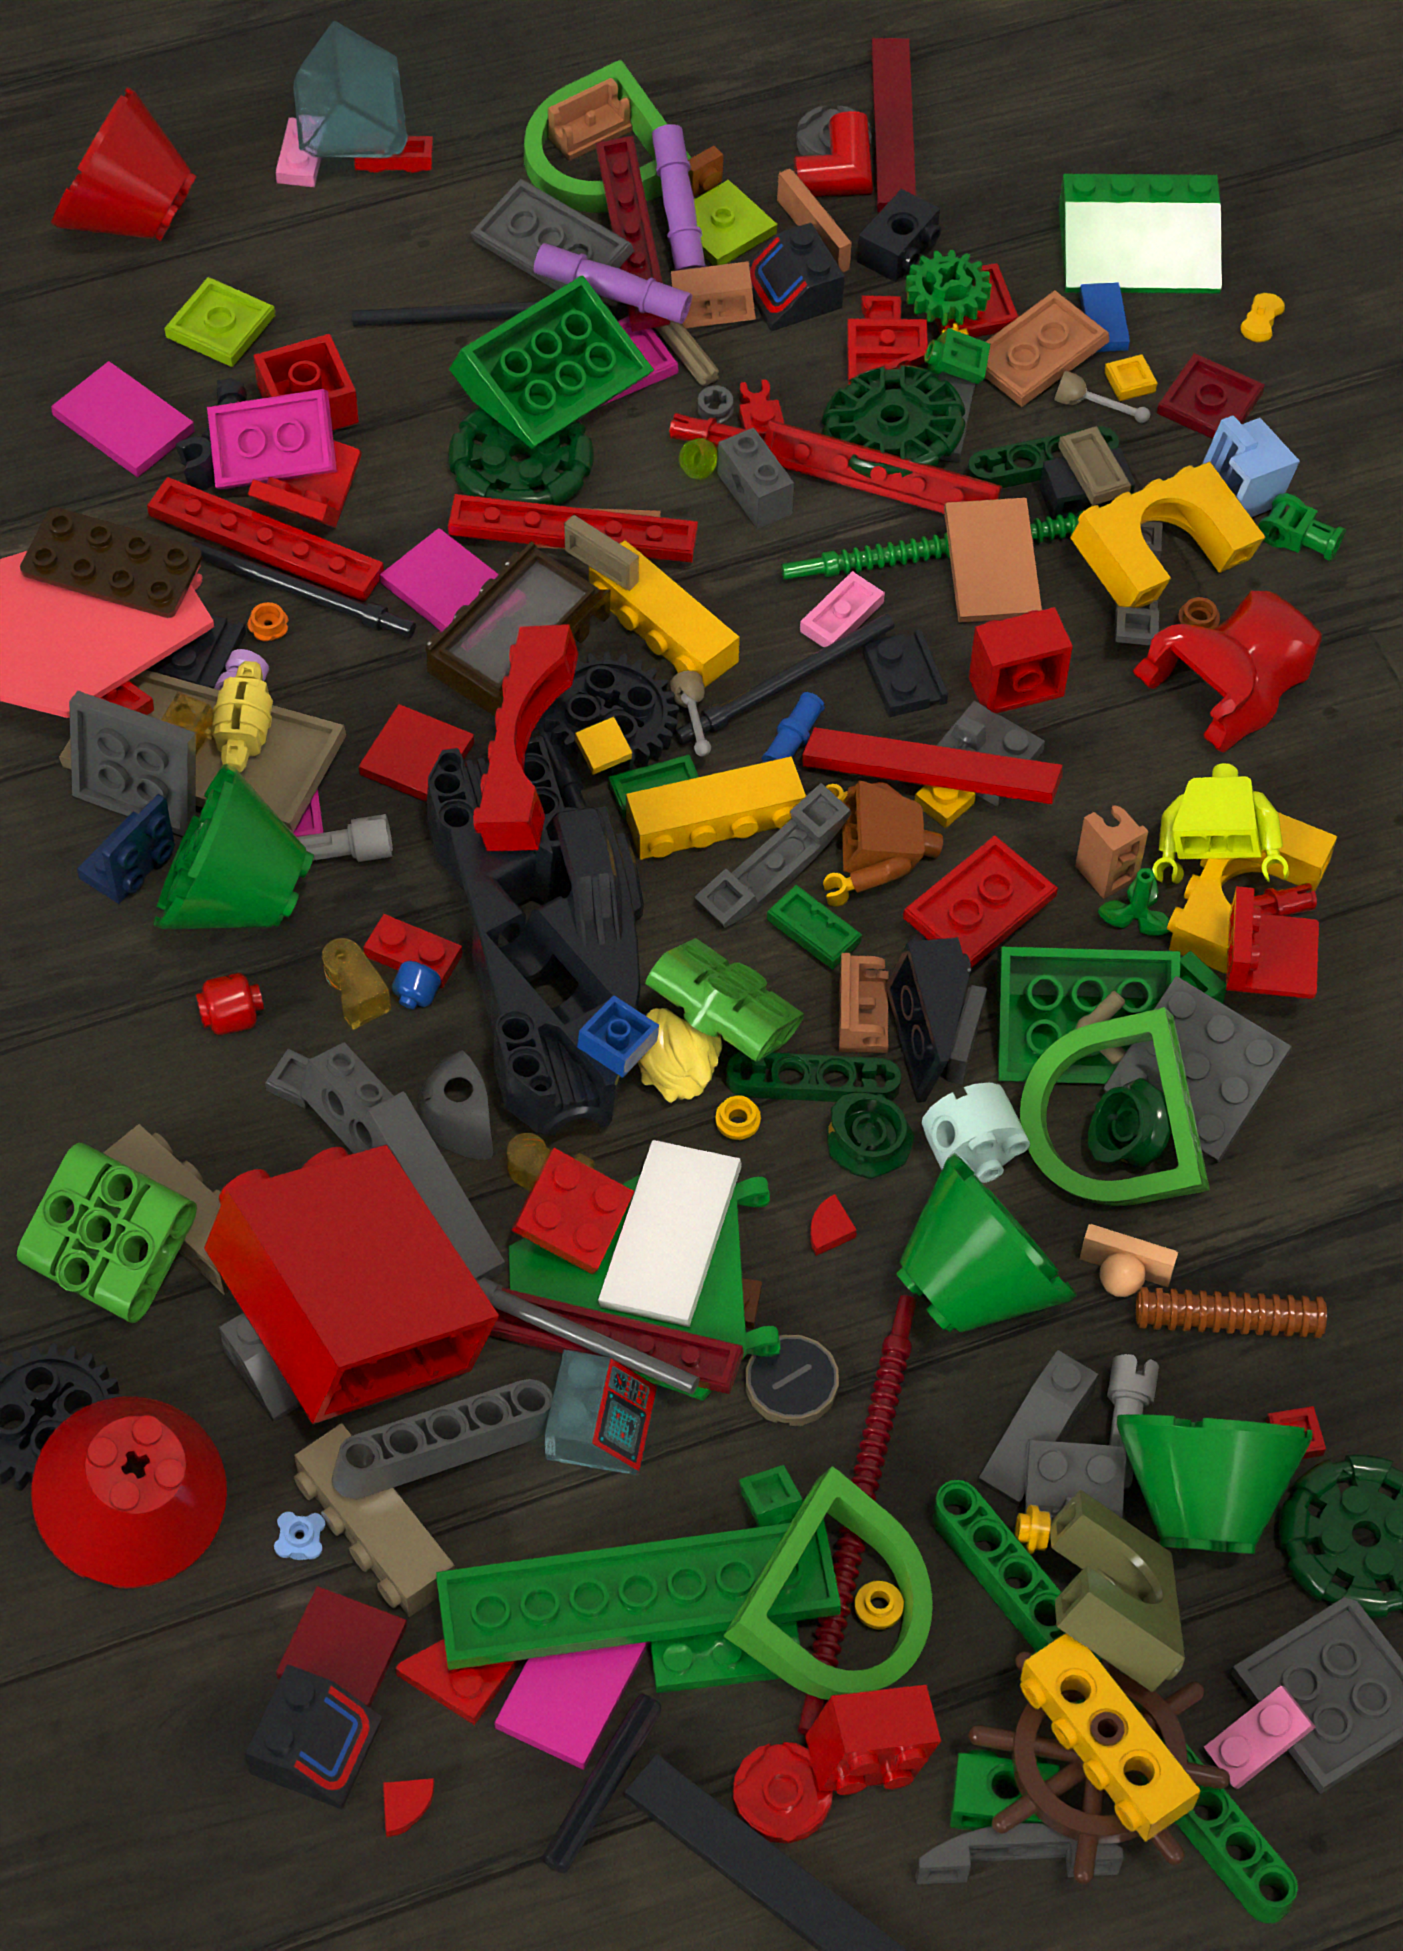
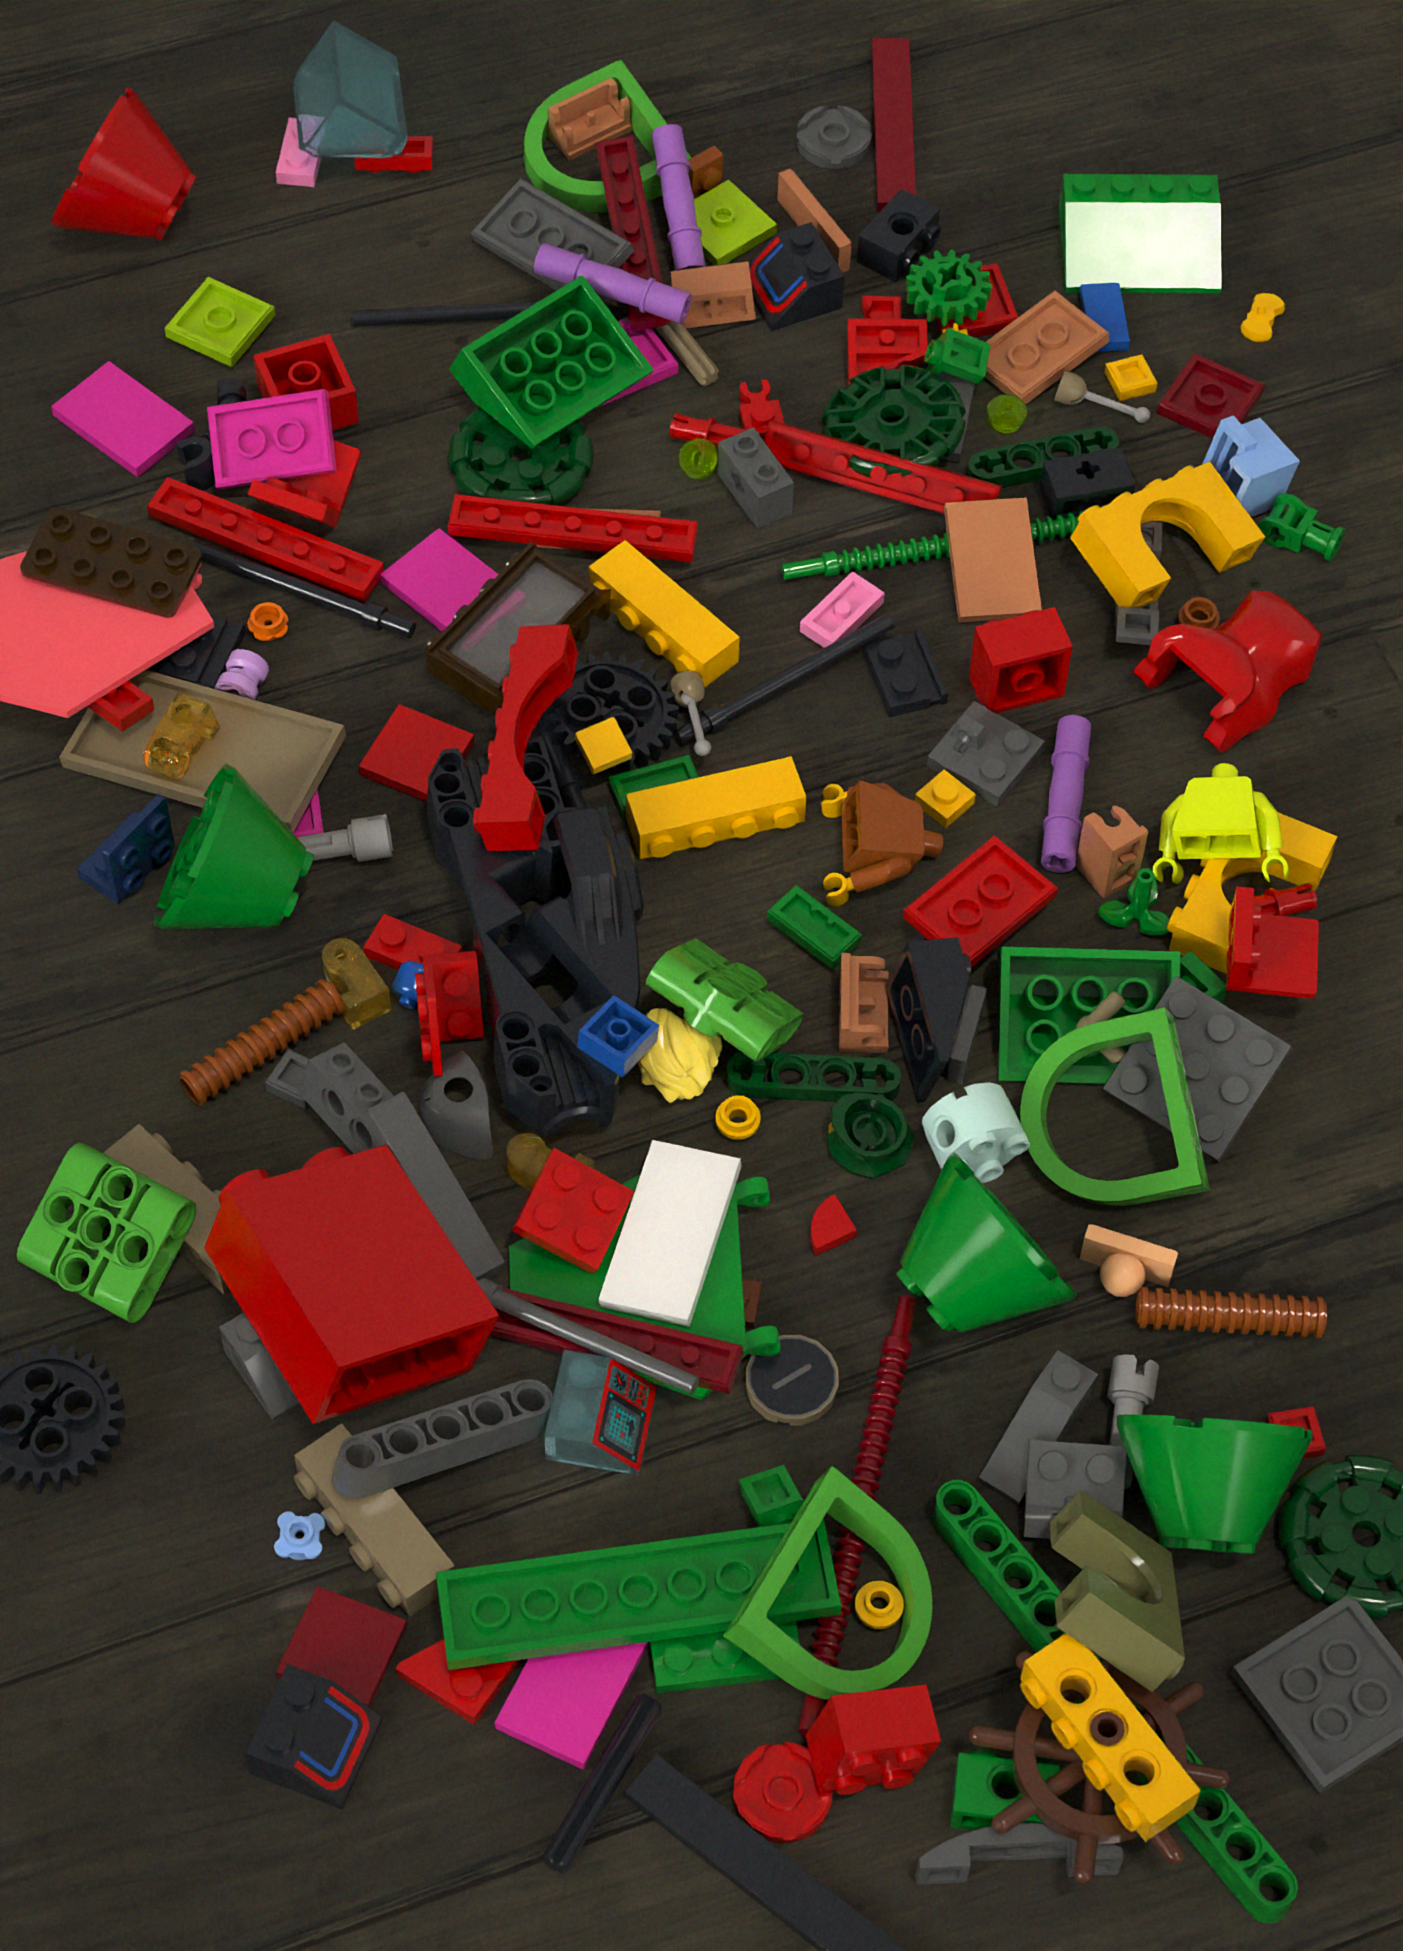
(129, 1492): red cone -> none
(130, 758): dark grey plate -> none
(229, 1004): red head -> none
(242, 715): light yellow piece -> none
(261, 1042): none -> dark orange piece
(406, 1803): red tile -> none
(448, 1002): none -> red bracket
(601, 553): dark tan tile -> none
(713, 394): dark grey bush -> none
(778, 860): dark grey slope -> none
(794, 730): blue pin -> none
(849, 164): red brick -> none
(933, 765): red tile -> none
(1006, 413): none -> clear neon green plate
(1033, 1529): yellow plate -> none
(1066, 794): none -> medium lavender piece
(1094, 465): dark tan tile -> none
(1130, 1124): dark green hat -> none
(1259, 1736): bright pink plate -> none

